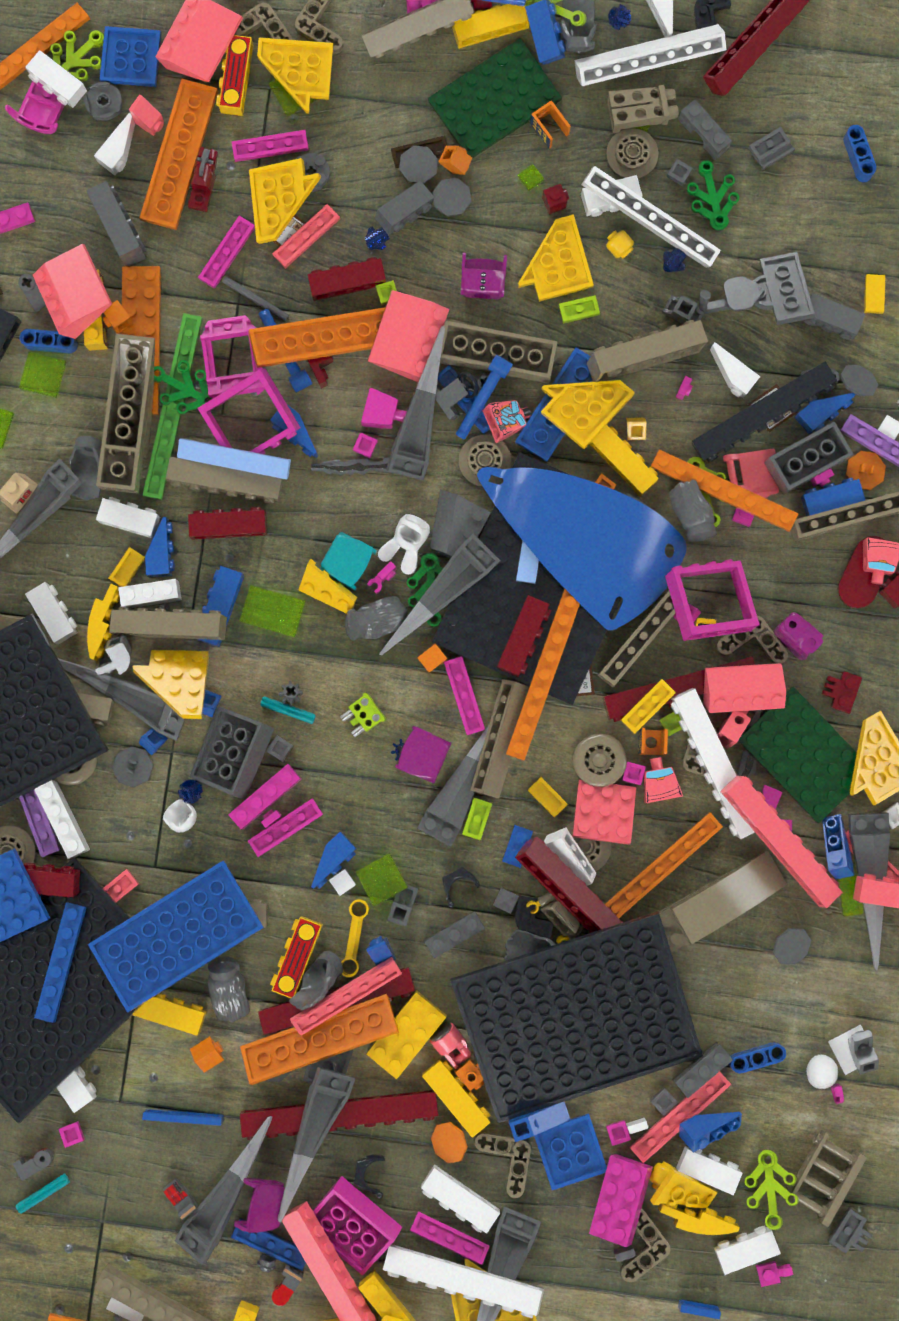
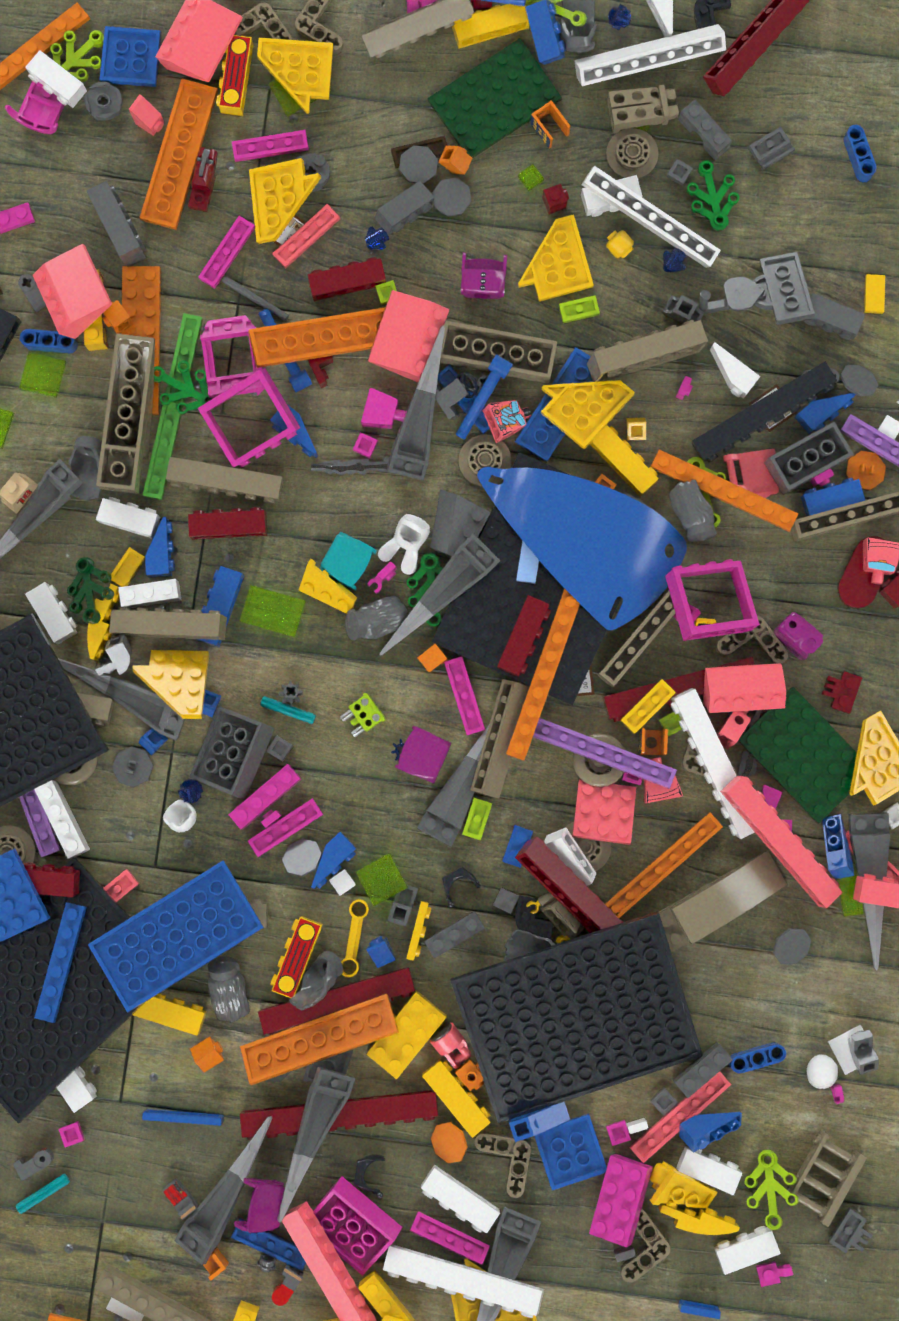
(85, 568): none -> dark green plant
(115, 150): white slope -> none
(216, 1264): none -> orange panel
(233, 458): light blue tile -> none
(302, 857): none -> piece
(346, 996): coral tile -> none
(419, 931): none -> yellow plate
(547, 797): yellow tile -> none
(604, 753): none -> medium lavender plate
(742, 517): dark pink plate -> none

